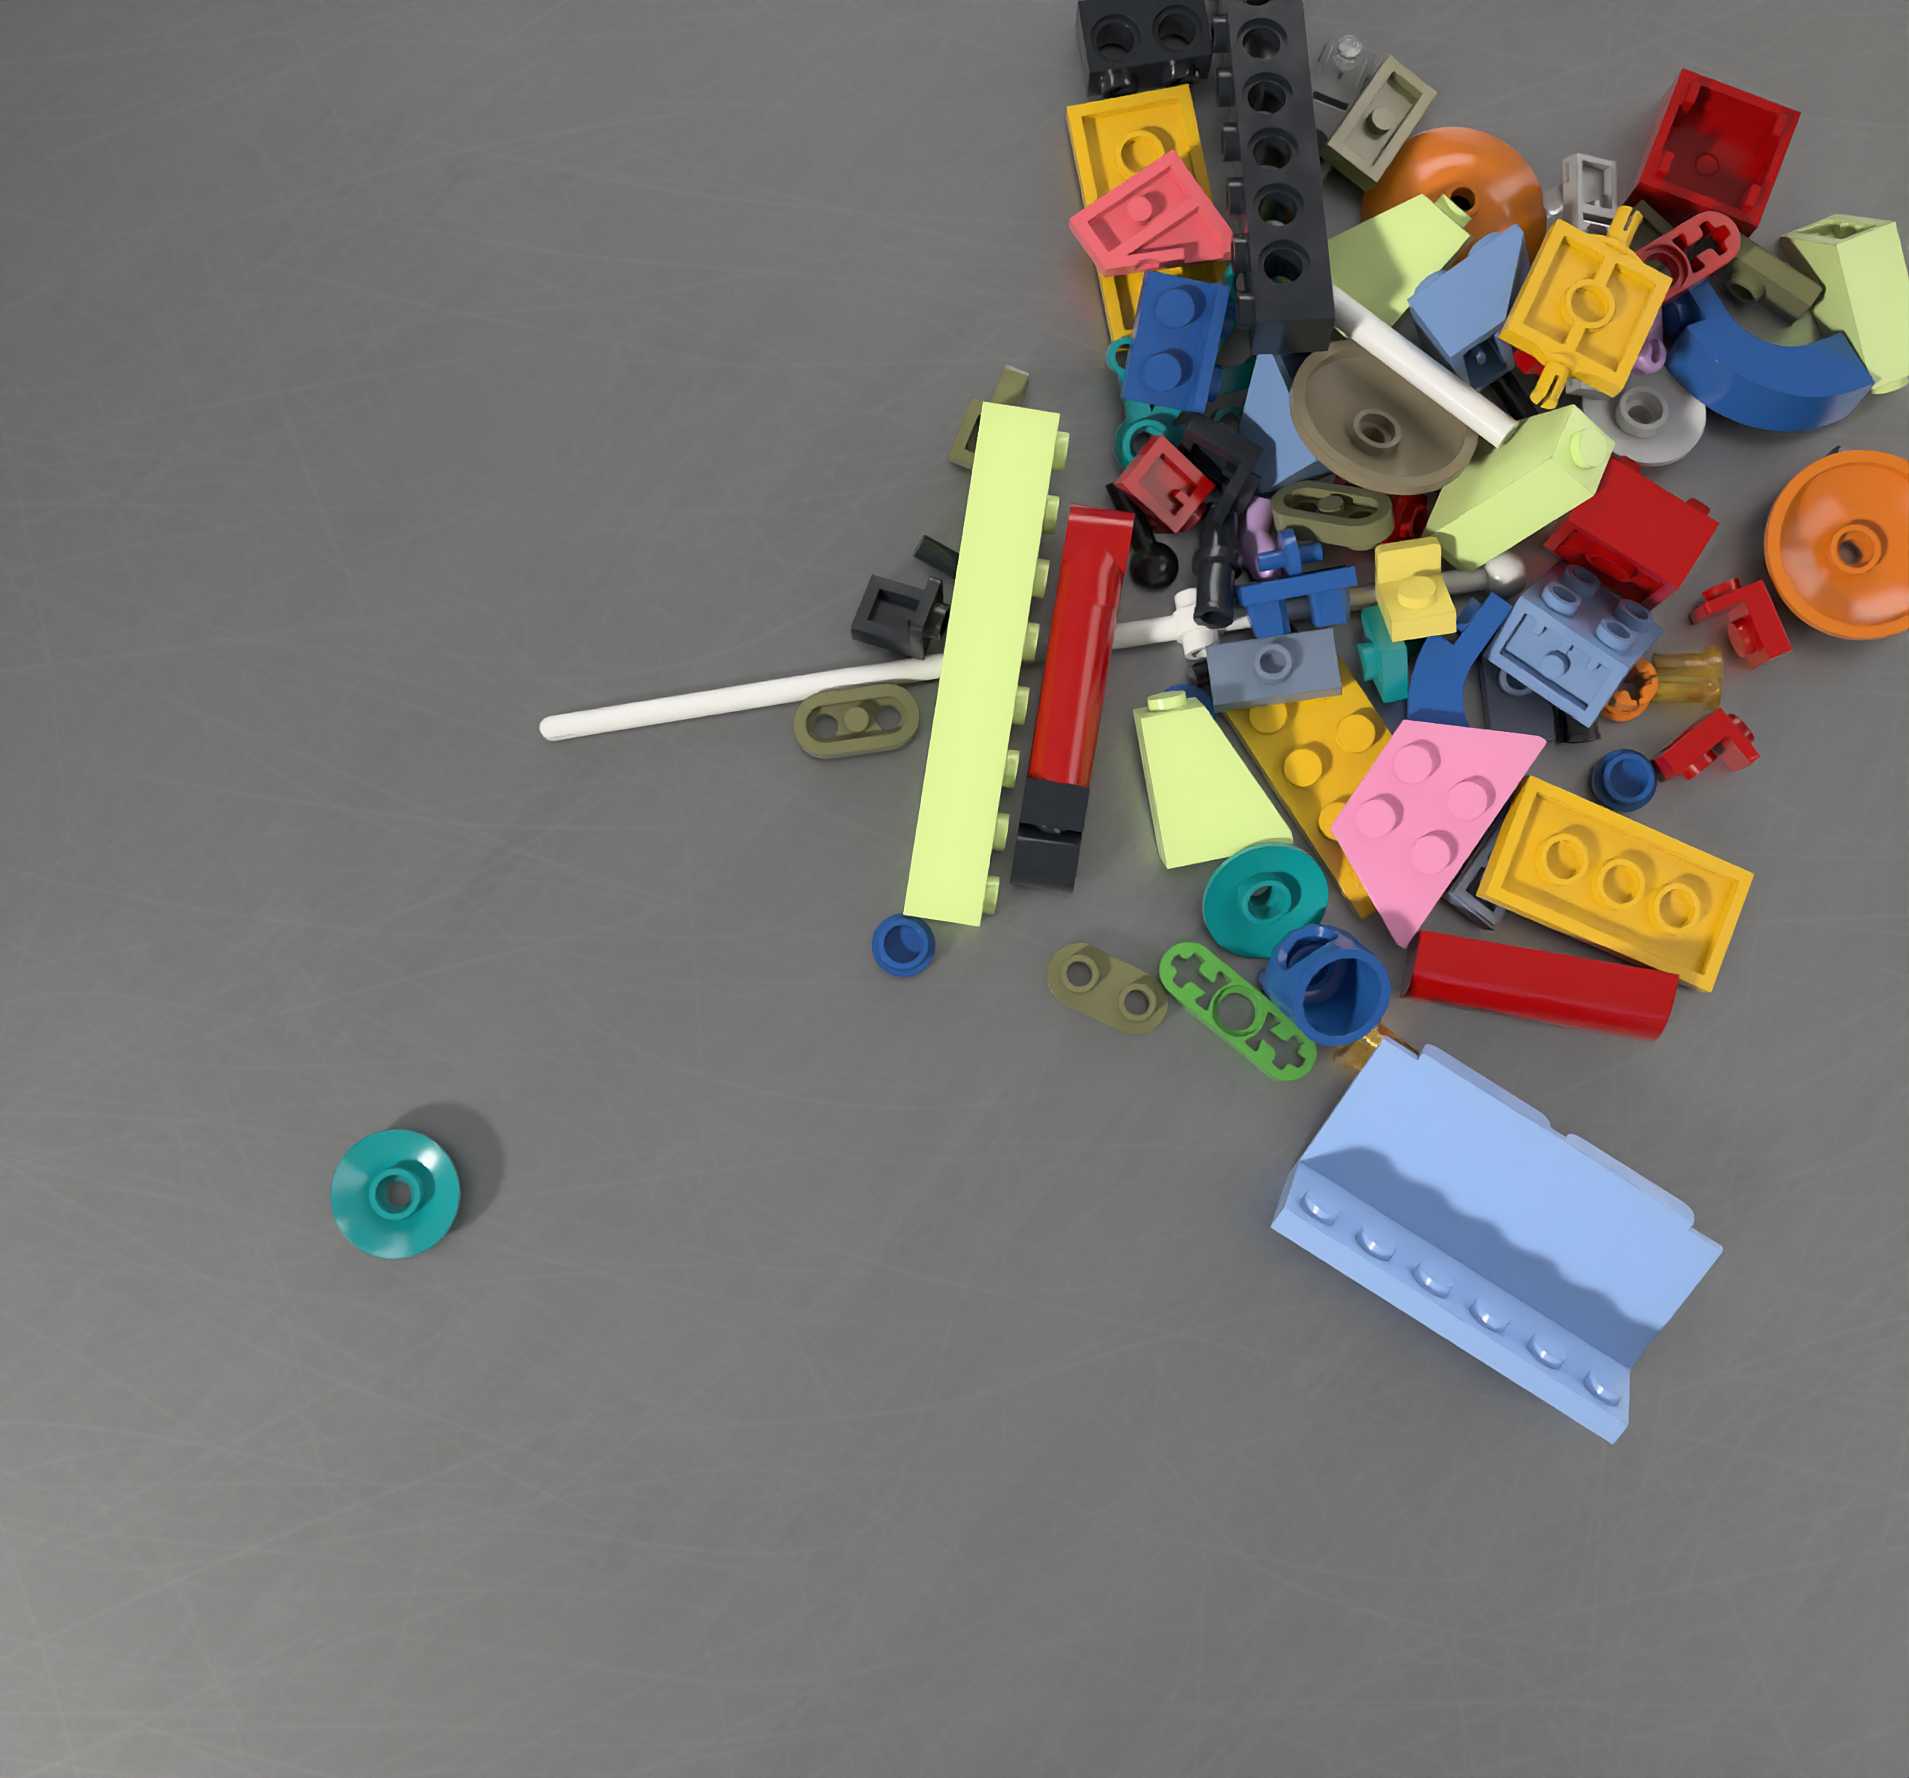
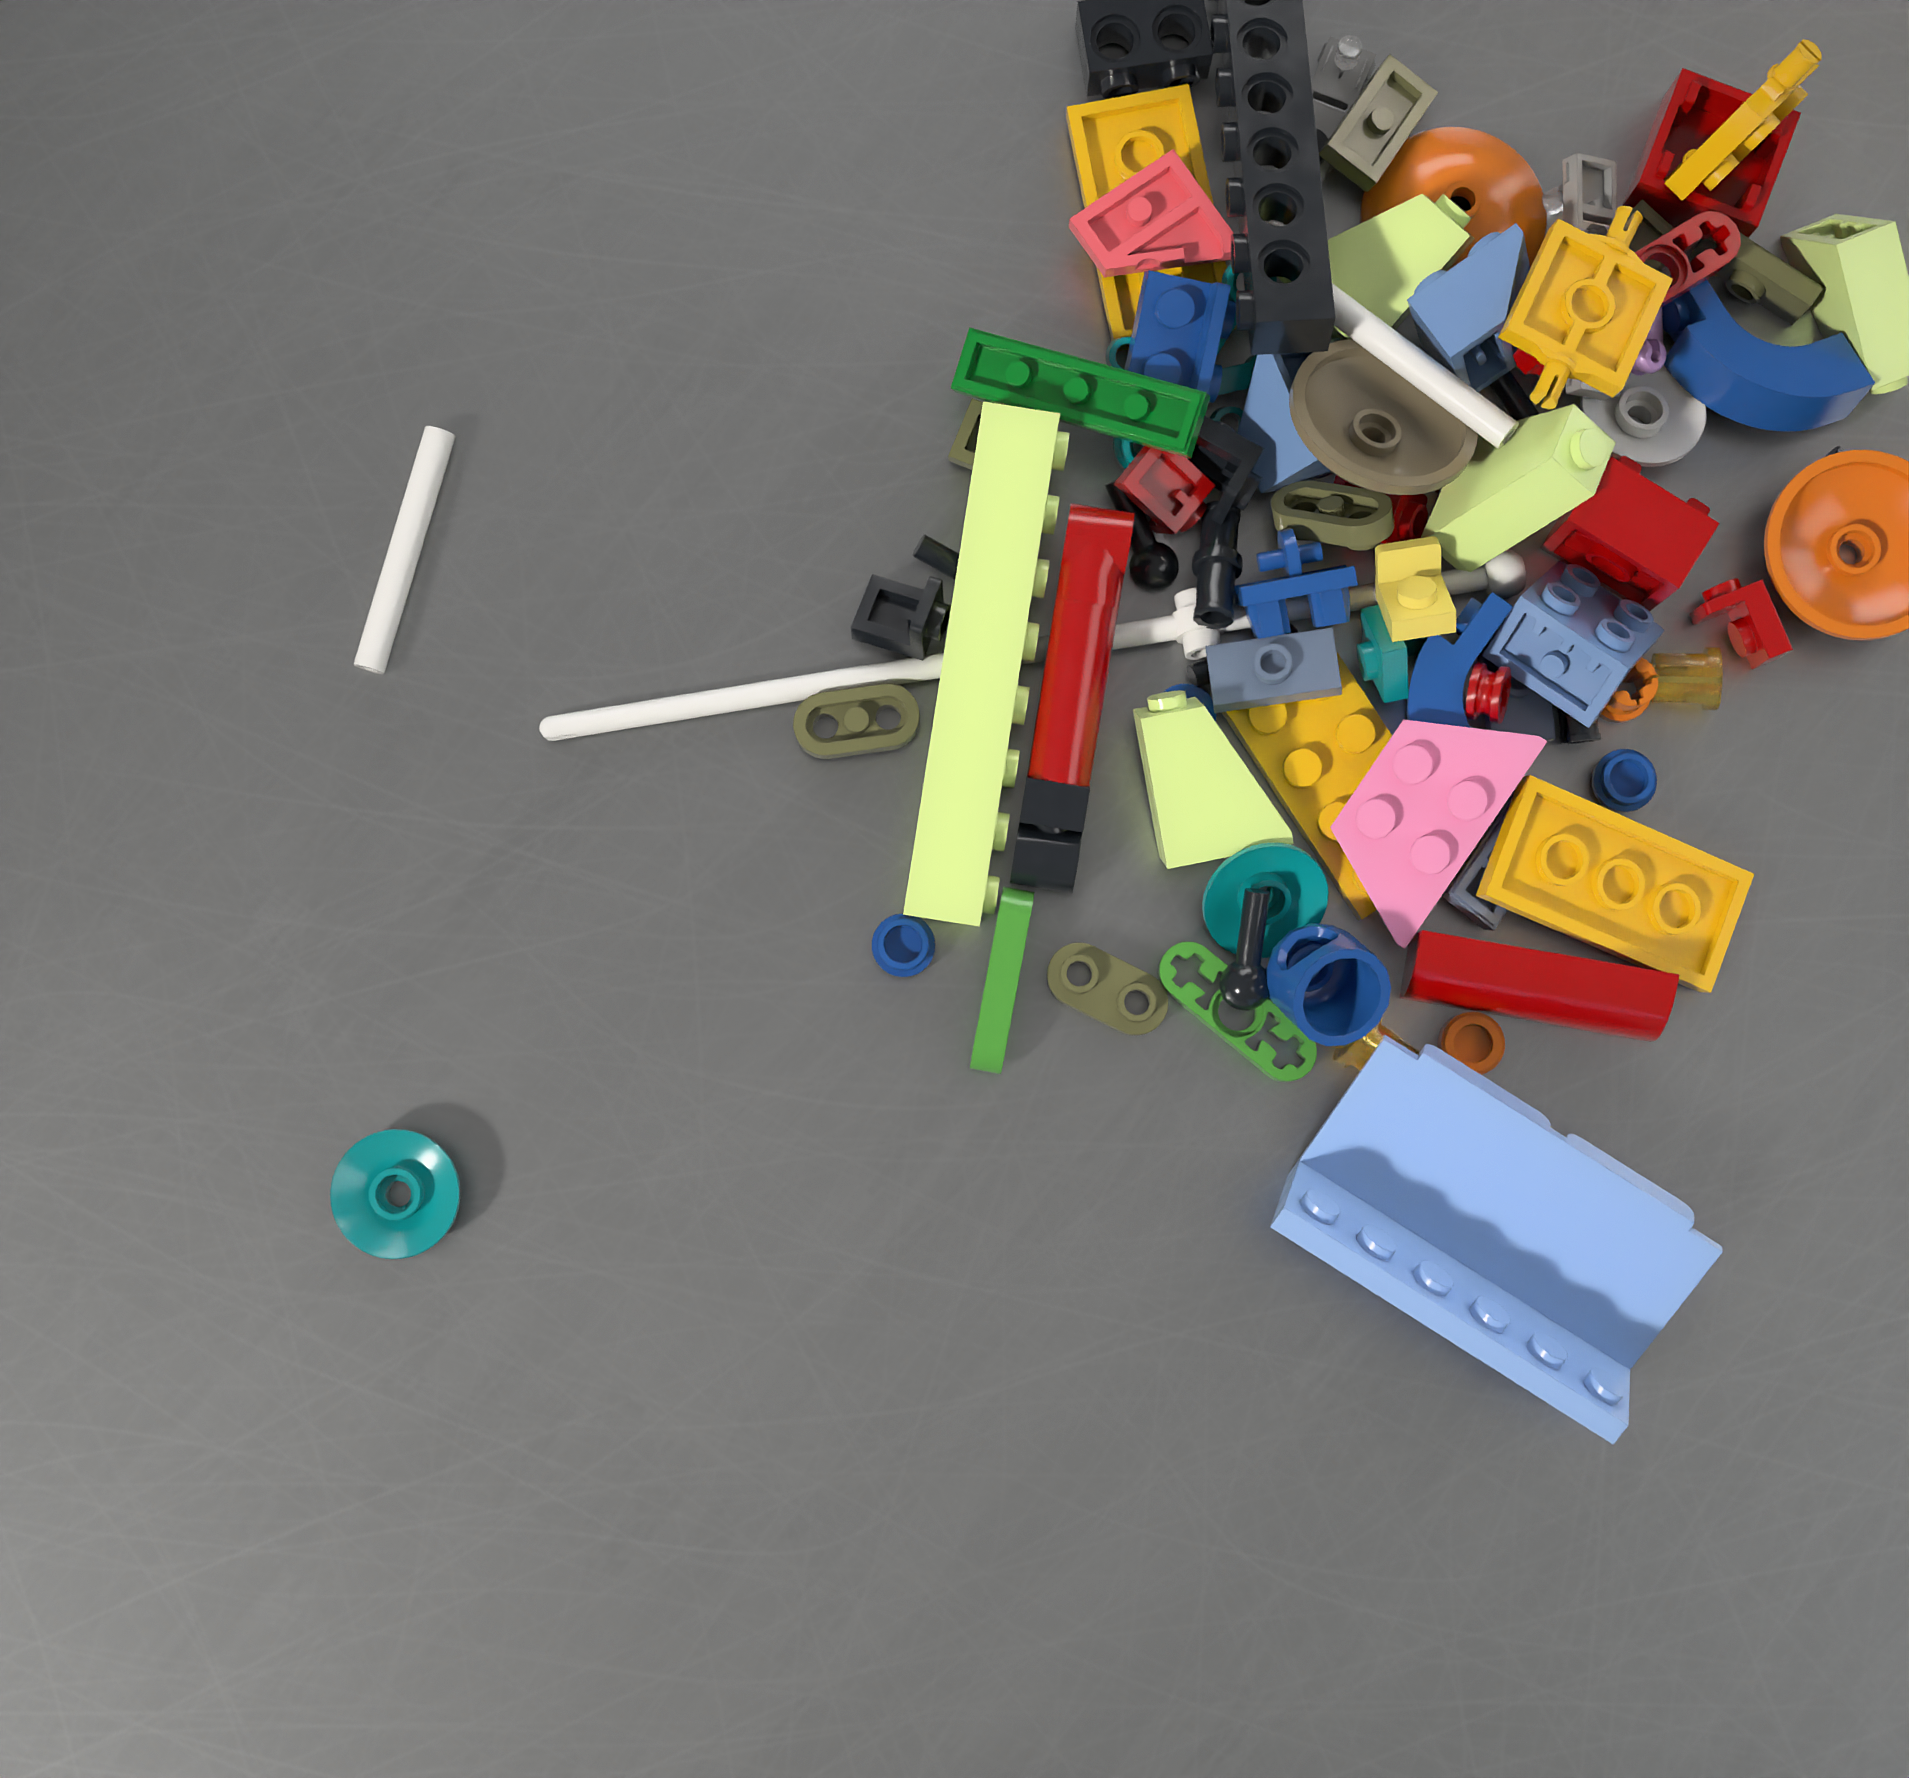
(404, 549): none -> white piece
(1002, 980): none -> bright green beam
(1082, 392): none -> green tile
(1245, 980): none -> black bar
(1255, 537): lavender arm -> none
(1473, 1040): none -> orange tile
(1488, 693): none -> red bush
(1692, 748): red bracket -> none
(1747, 124): none -> yellow plate

